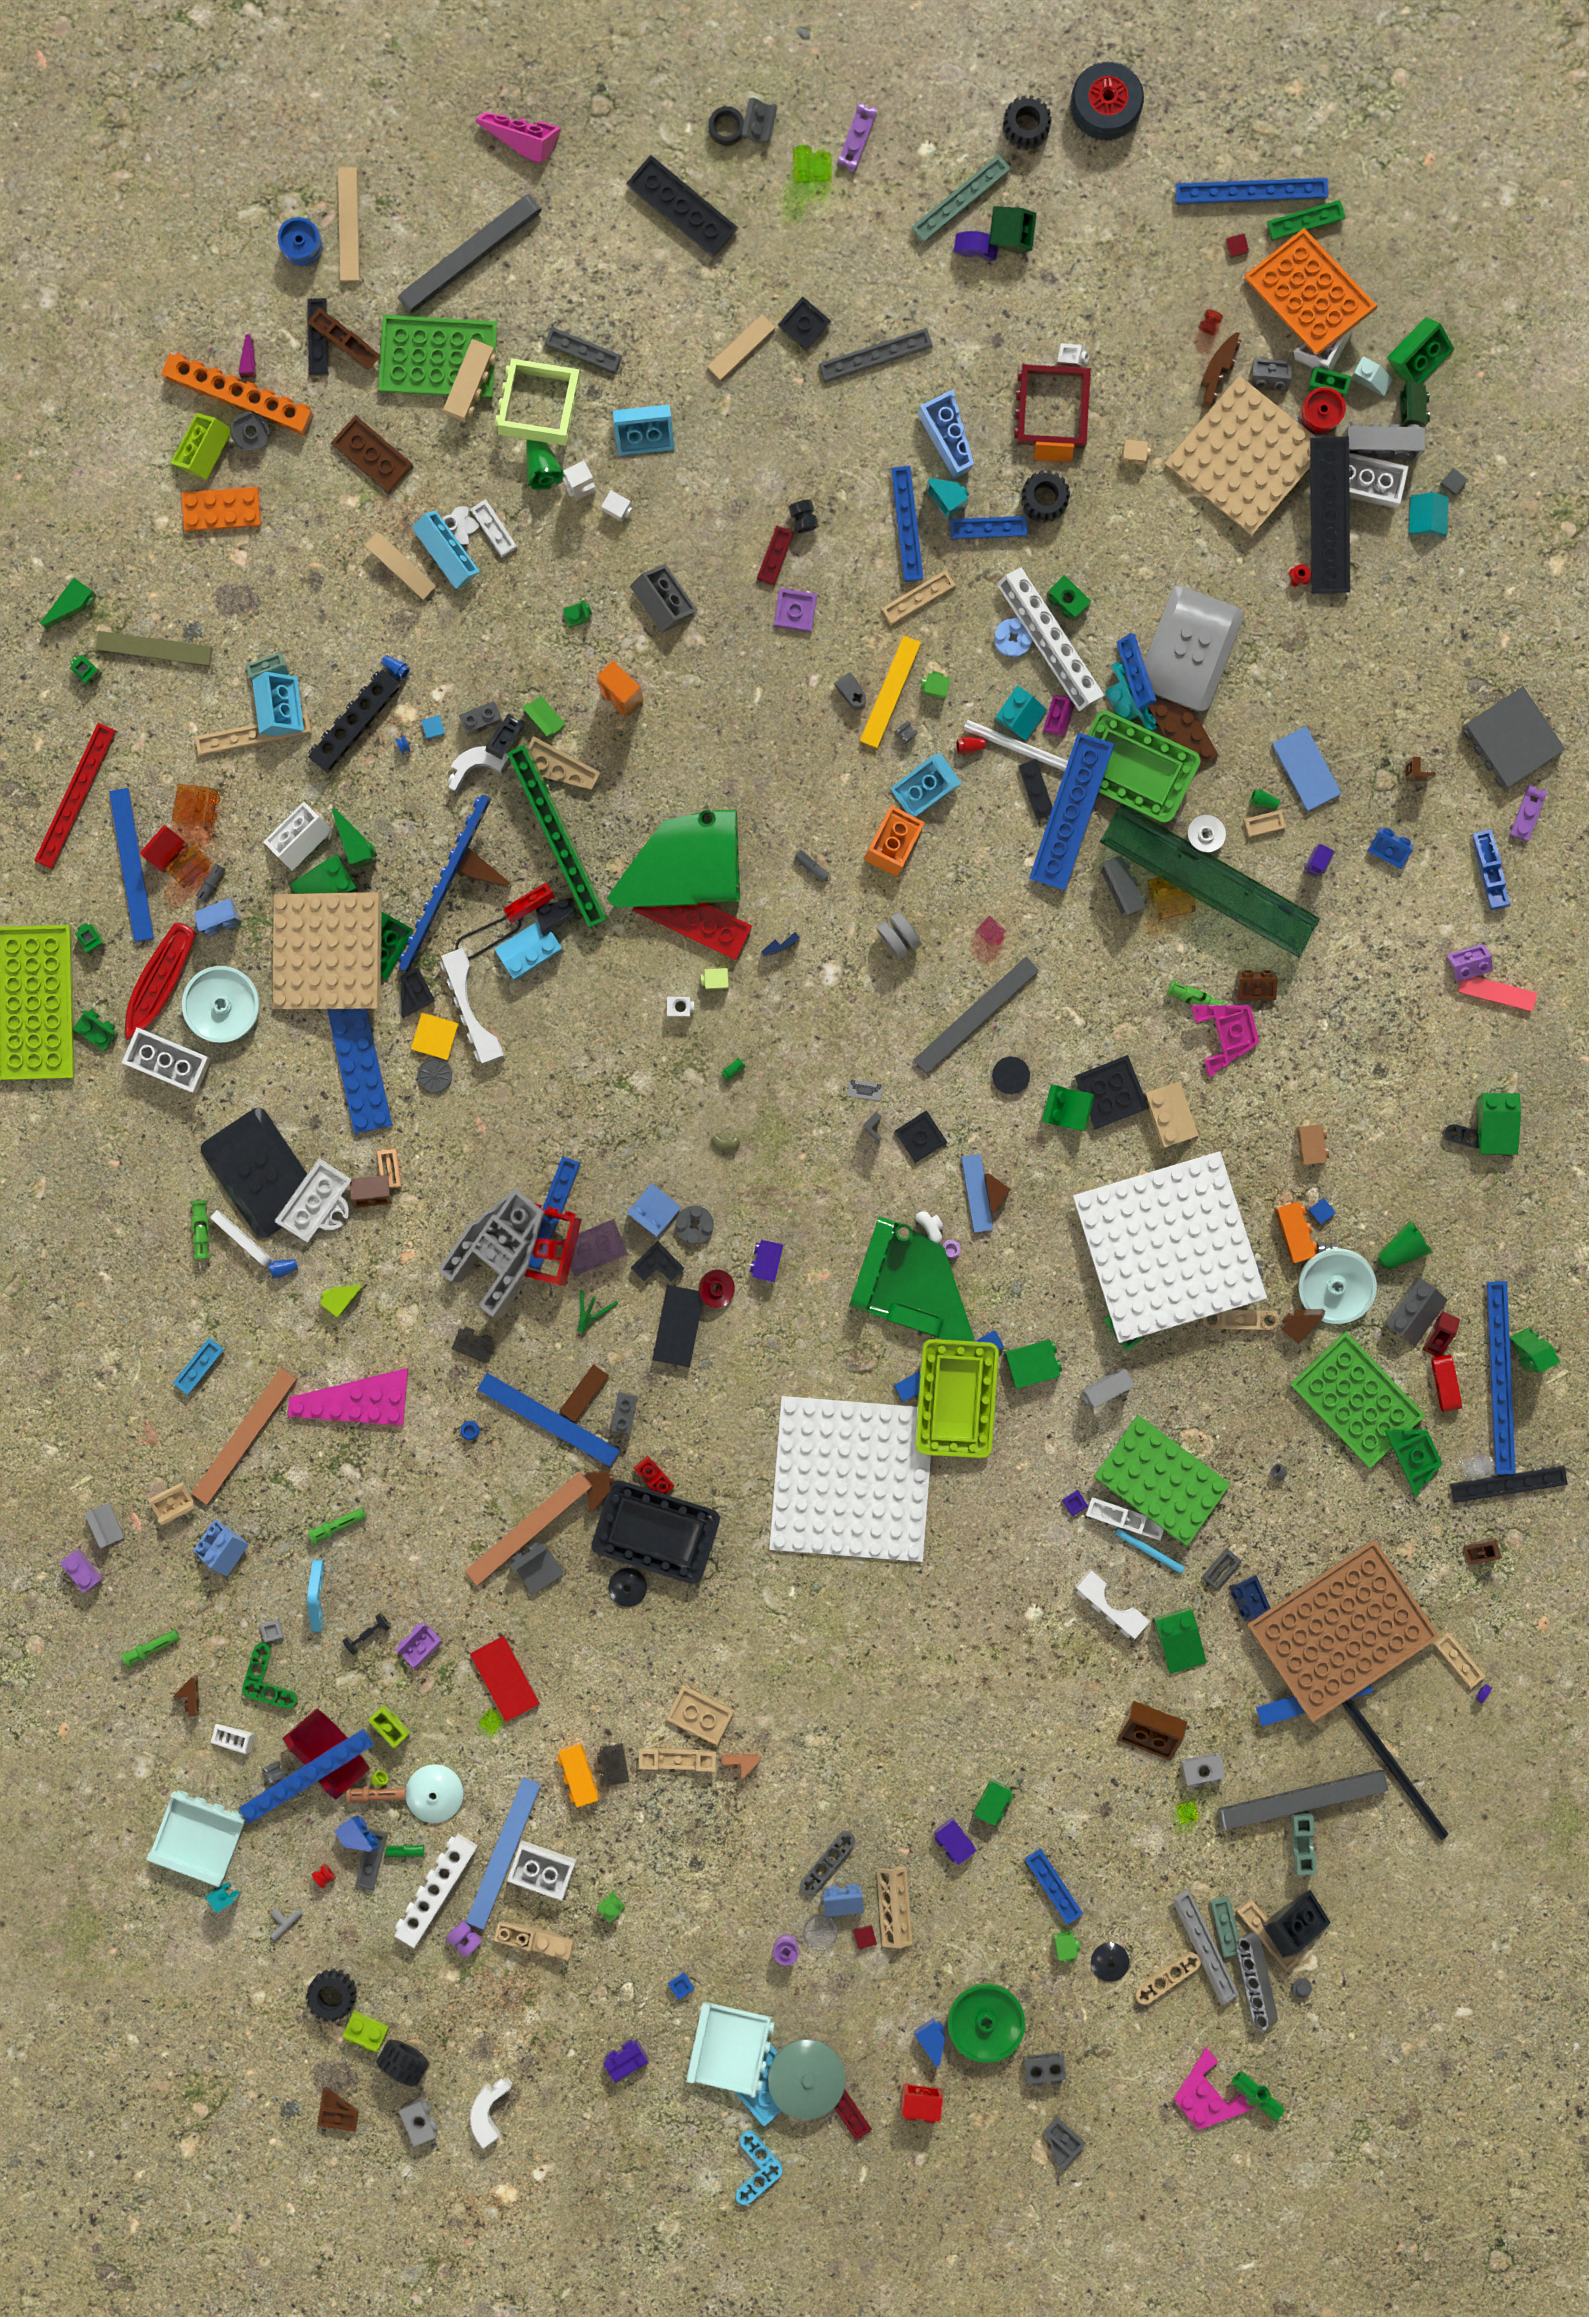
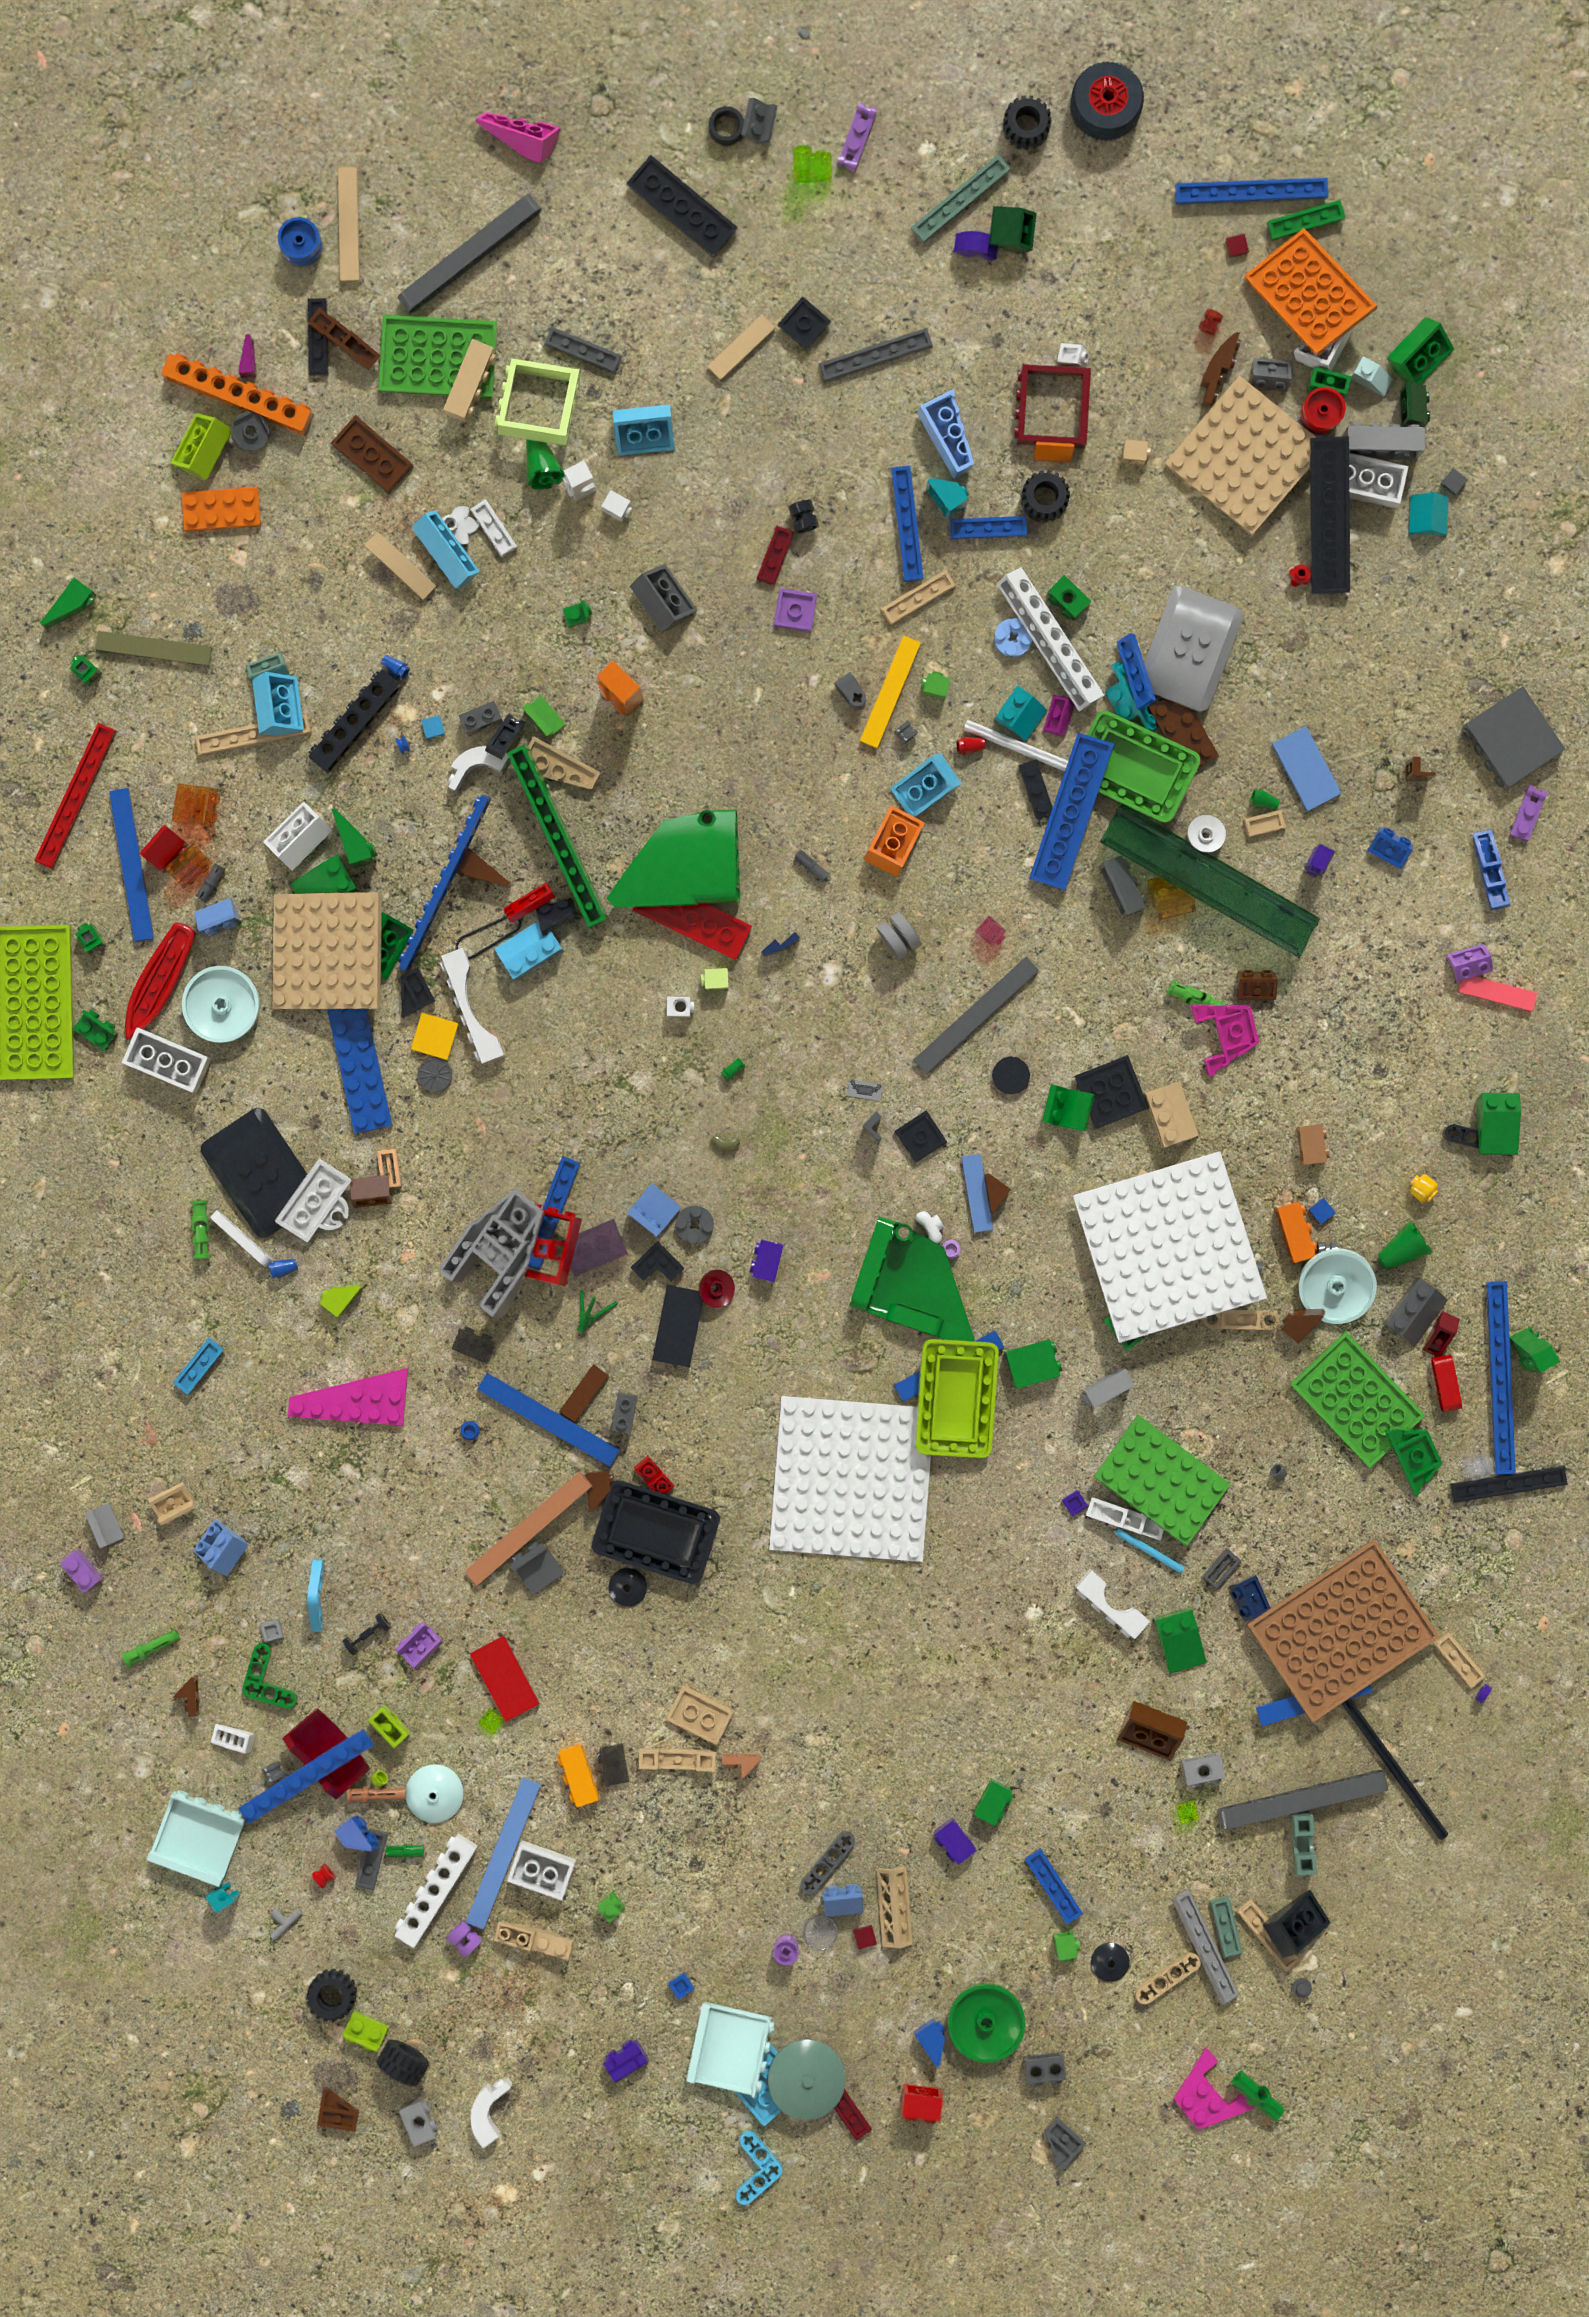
(244, 1436): nougat tile -> none
(328, 1529): bright green pin -> none
(1257, 1981): dark grey beam -> none
(1424, 1188): none -> yellow head
(1482, 1551): reddish brown slope -> none

